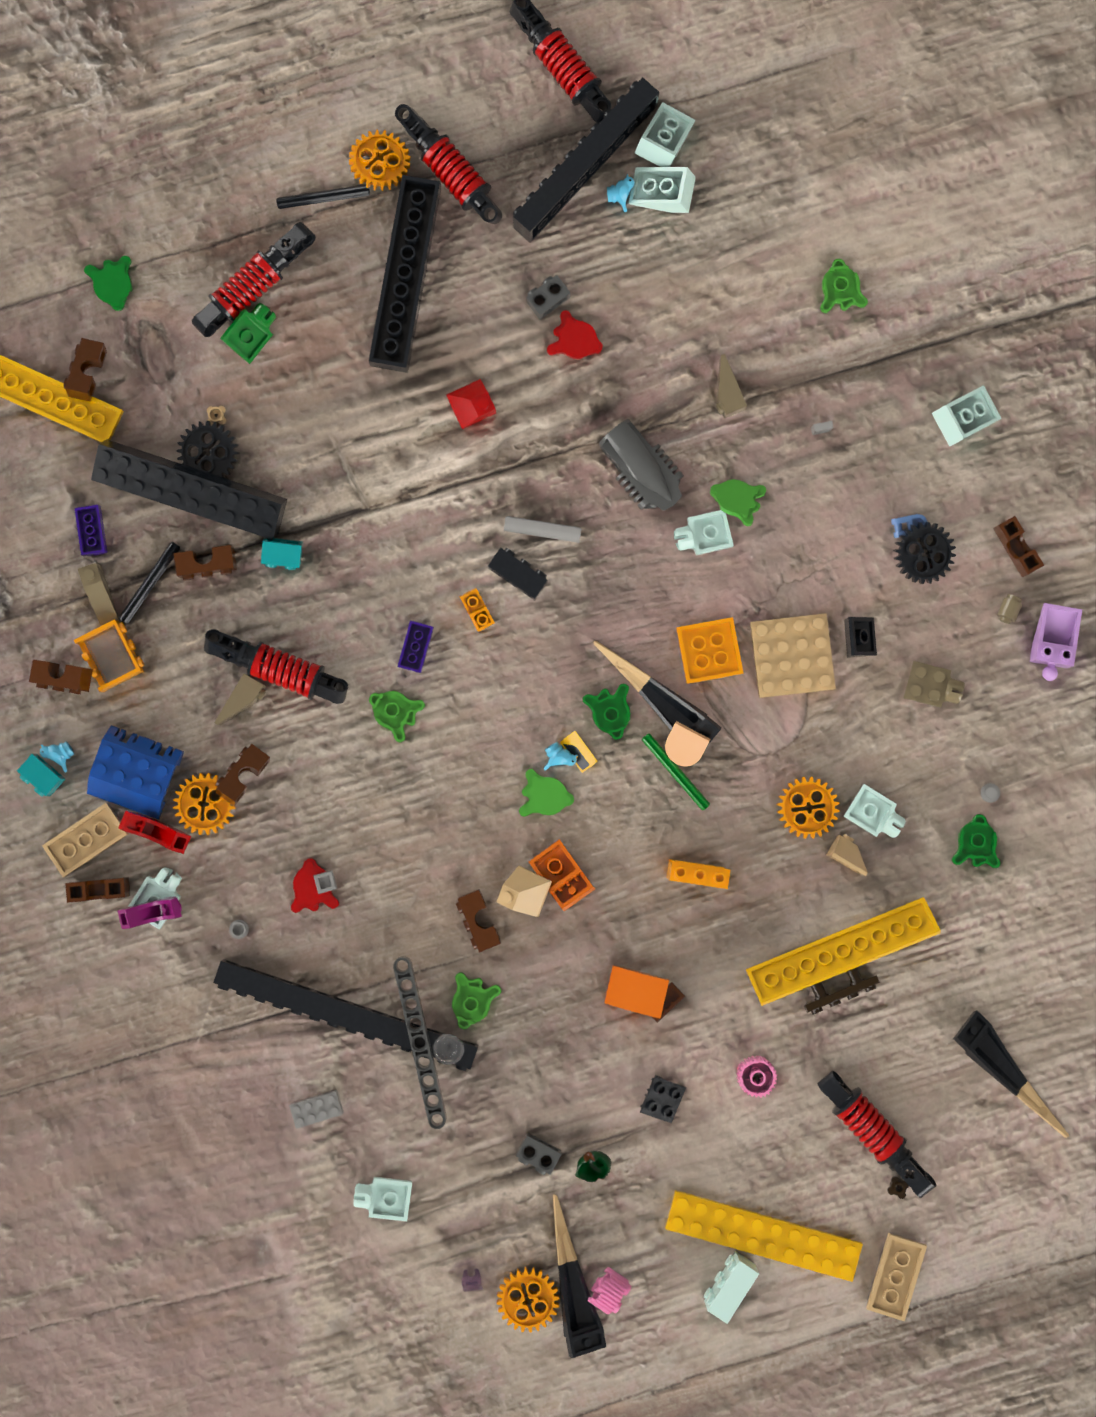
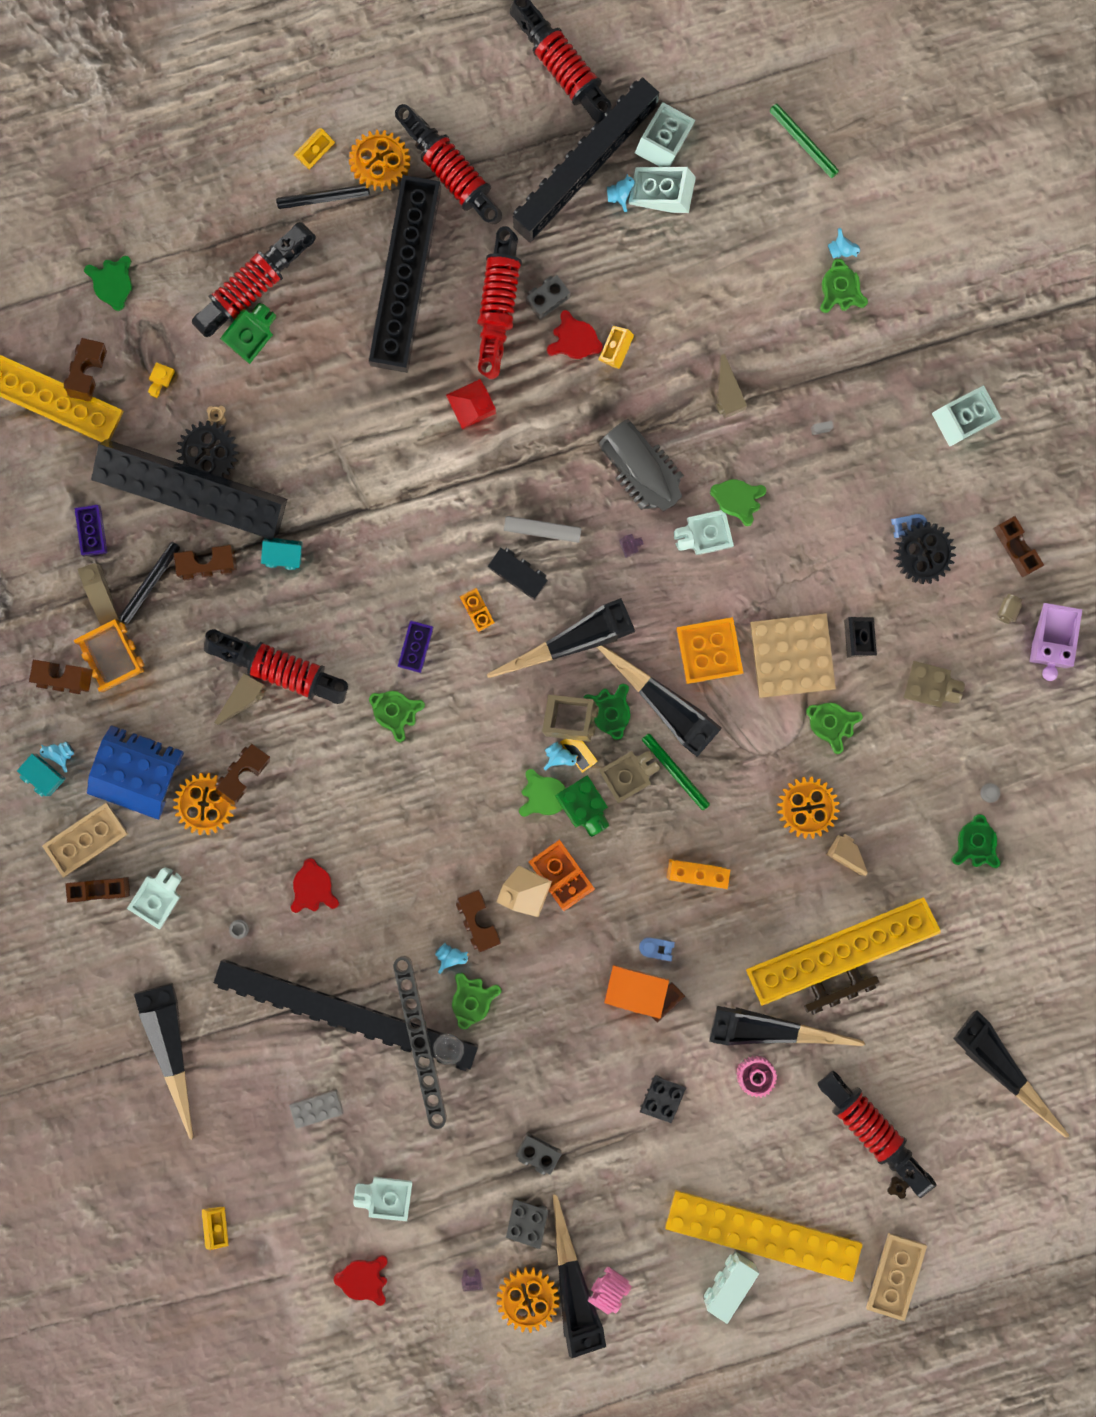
(149, 912): magenta arch -> none
(155, 831): red arch -> none
(160, 376): none -> yellow plate
(161, 1022): none -> black plate
(215, 1227): none -> yellow slope
(314, 148): none -> yellow slope
(325, 882): light grey tile -> none
(362, 1280): none -> red tile
(450, 957): none -> medium azure animal
(498, 300): none -> piece
(527, 1223): none -> dark grey hinge
(551, 714): none -> dark tan window
(584, 806): none -> green plate
(593, 1166): dark green hair -> none
(596, 629): none -> black plate
(616, 346): none -> yellow slope
(629, 774): none -> dark tan plate
(630, 545): none -> clear purple tile
(650, 946): none -> medium blue plate
(685, 745): light nougat tile -> none
(749, 1027): none -> black plate
(806, 143): none -> green axle
(831, 723): none -> bright green tile
(843, 246): none -> medium azure animal
(874, 813): light aqua plate -> none

